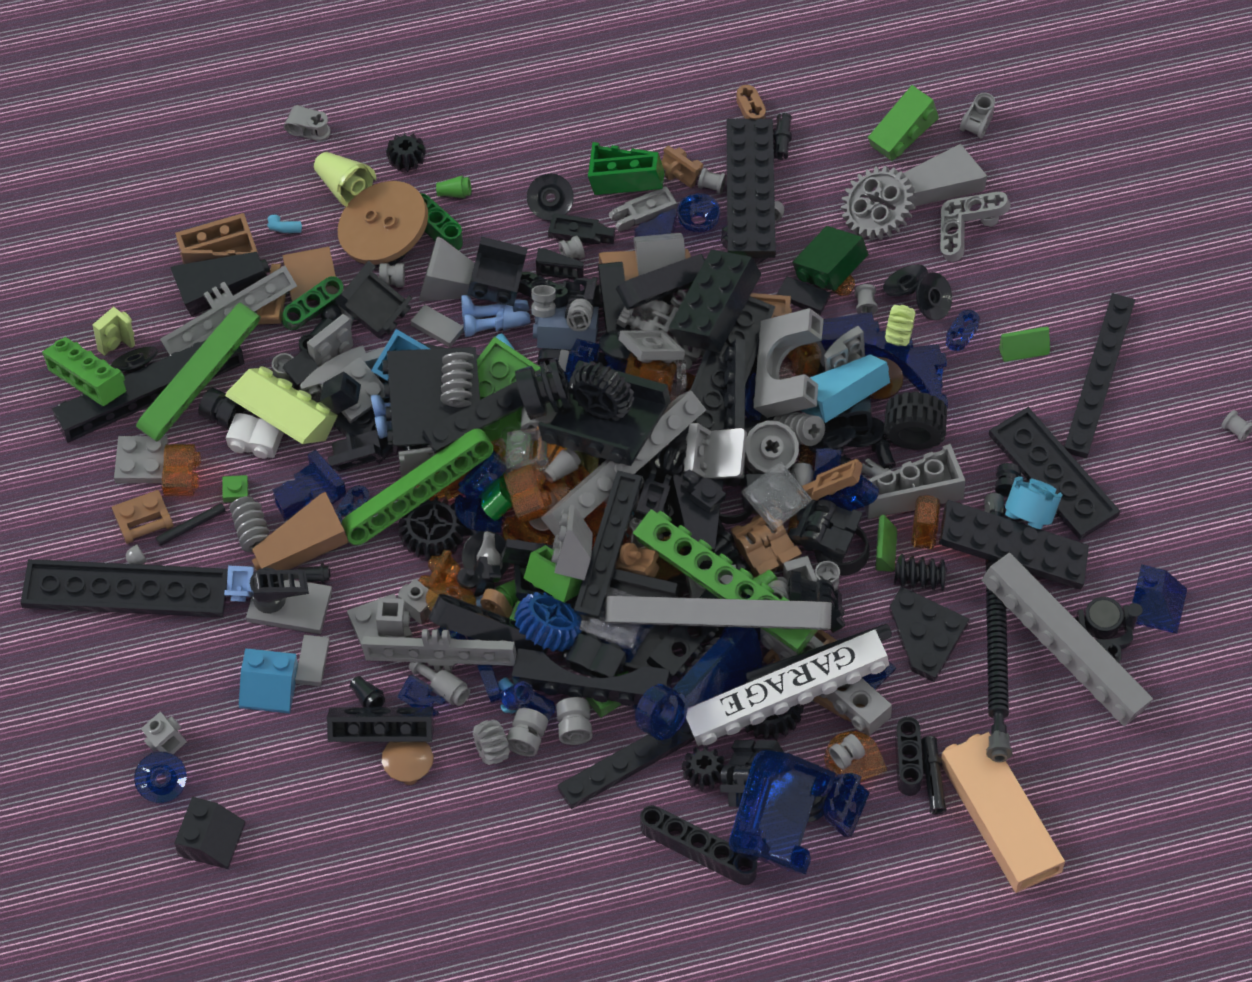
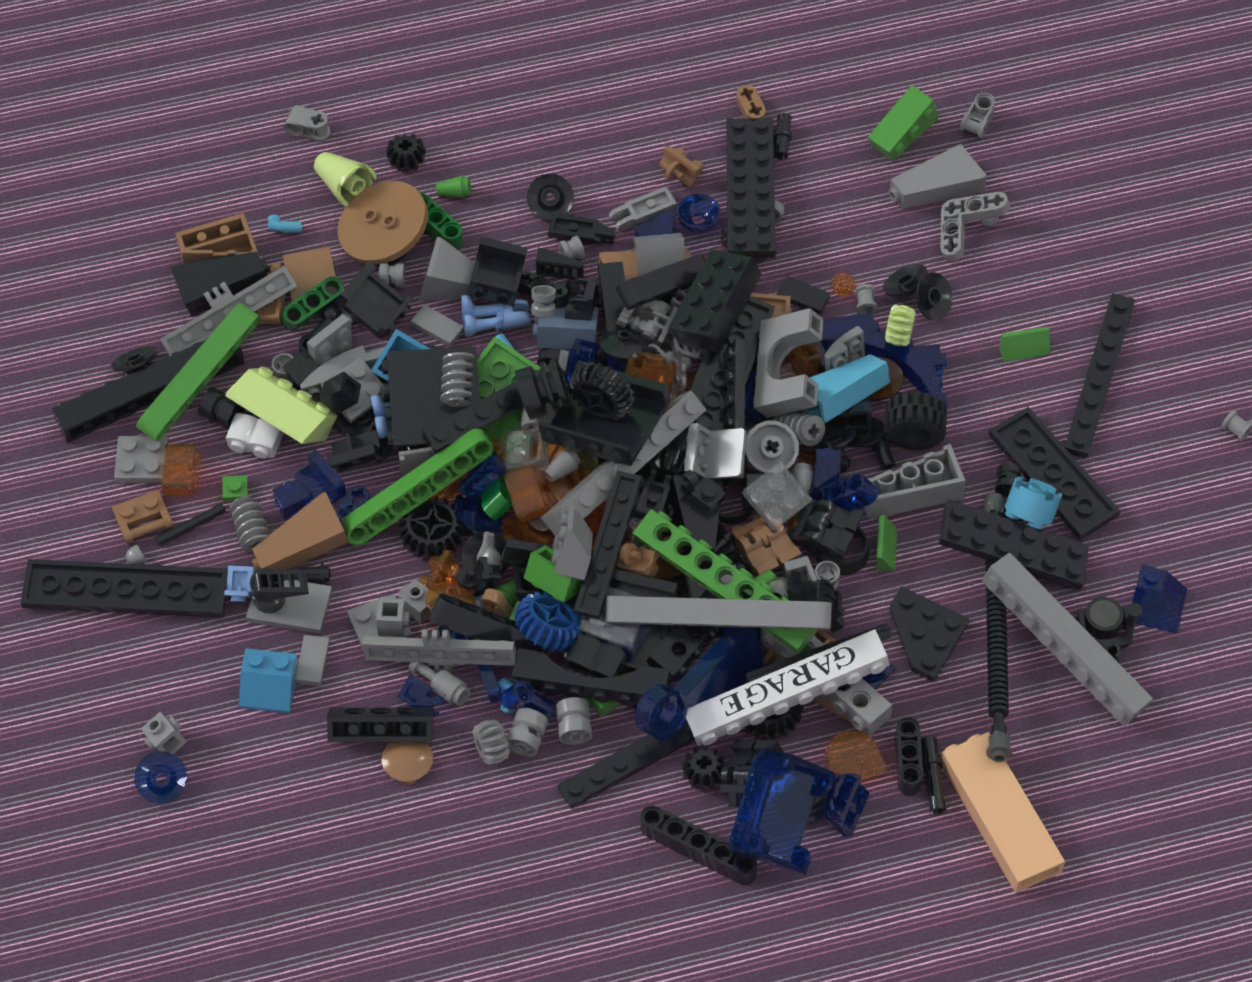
(84, 371): bright green brick -> none
(113, 329): yellowish green bracket -> none
(209, 833): black slope -> none
(367, 693): black cone -> none
(579, 315): light grey wheel -> none
(623, 170): green wedge -> none
(652, 345): light grey plate -> none
(712, 180): light grey bush -> none
(830, 258): dark green brick -> none
(834, 480): medium nougat hinge -> none
(847, 751): light grey wheel -> none
(872, 469): light grey pin -> none
(887, 183): light grey gear -> none
(920, 572): black piece -> none
(925, 522): clear orange brick -> none
(966, 332): clear blue beam -> none

